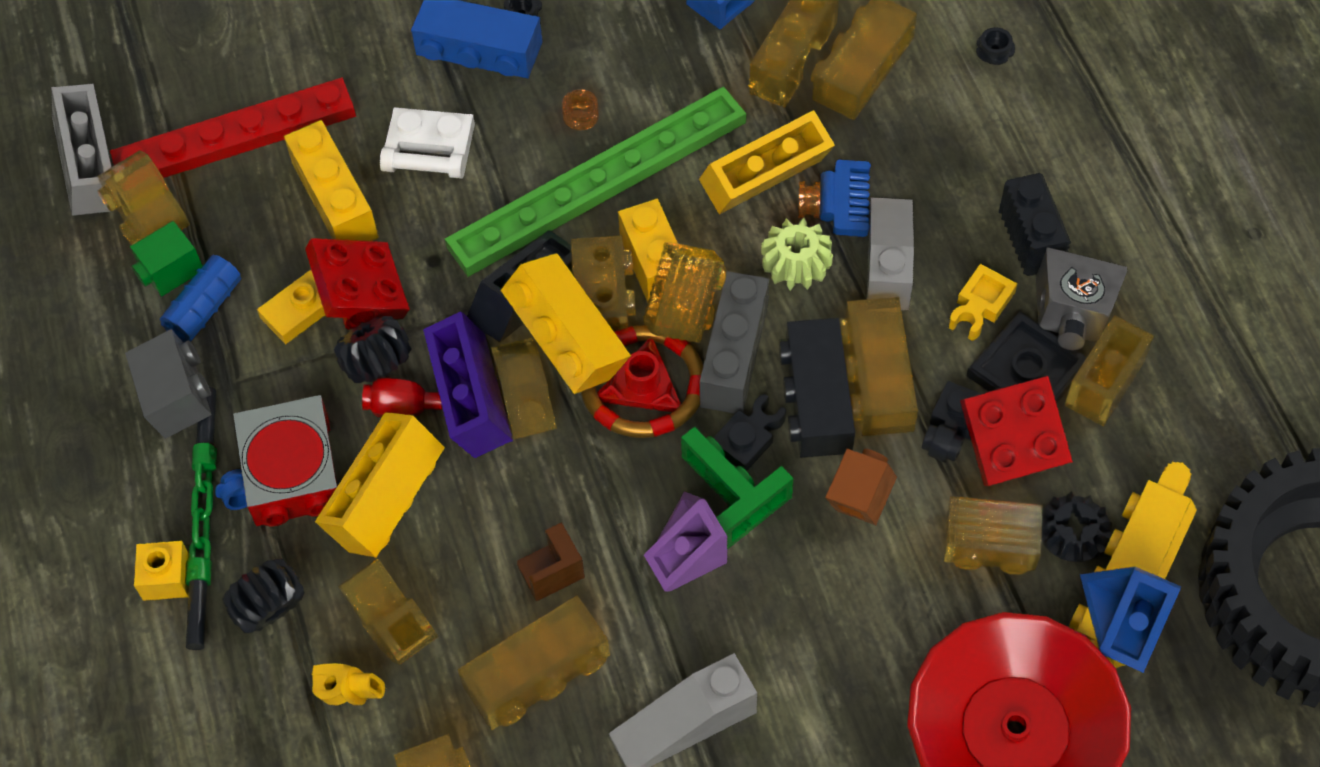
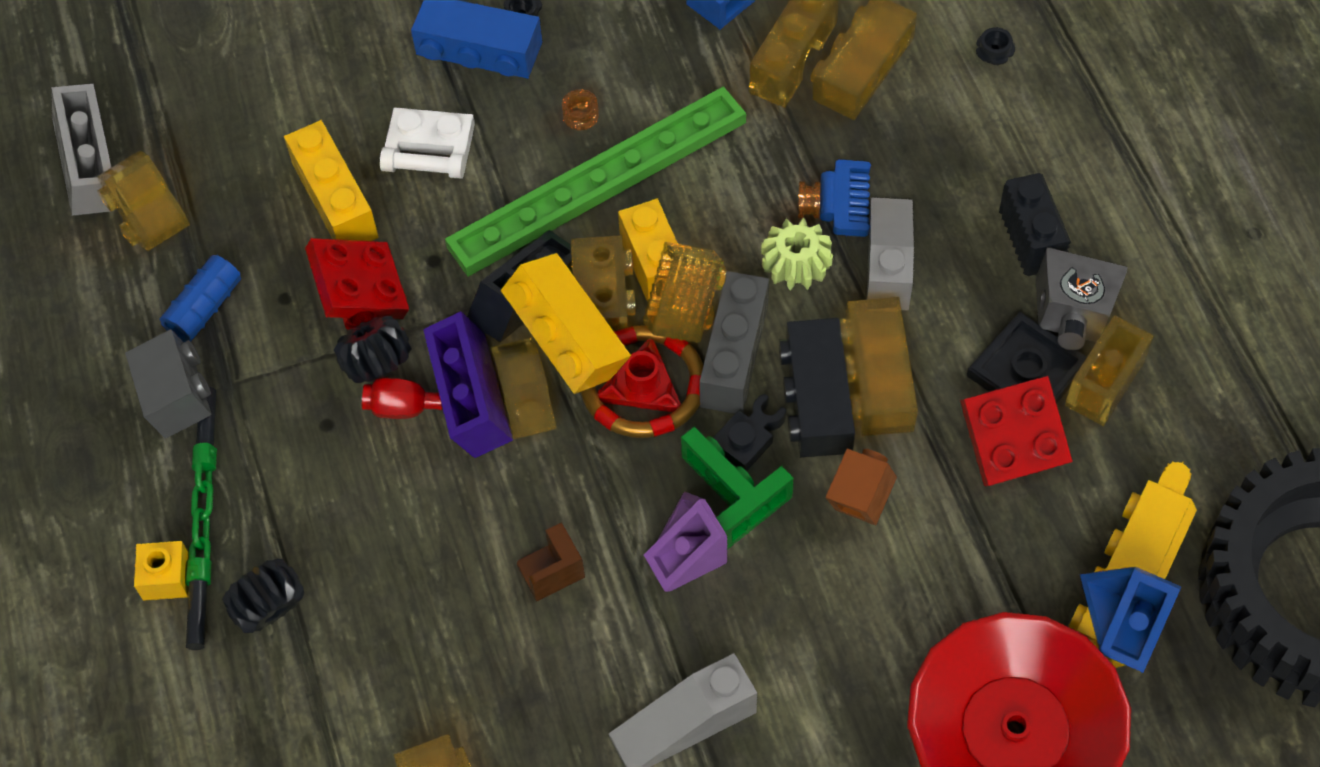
(165, 259): green brick -> none
(232, 490): blue plate -> none
(243, 129): red plate -> none
(286, 460): panel -> none
(293, 308): yellow plate -> none
(350, 687): yellow piece -> none
(380, 484): yellow brick -> none
(387, 614): clear yellow brick -> none
(535, 663): clear yellow brick -> none
(766, 162): yellow brick -> none
(948, 424): black plate -> none
(982, 296): yellow plate -> none
(993, 534): clear yellow brick -> none
(1062, 540): black gear -> none

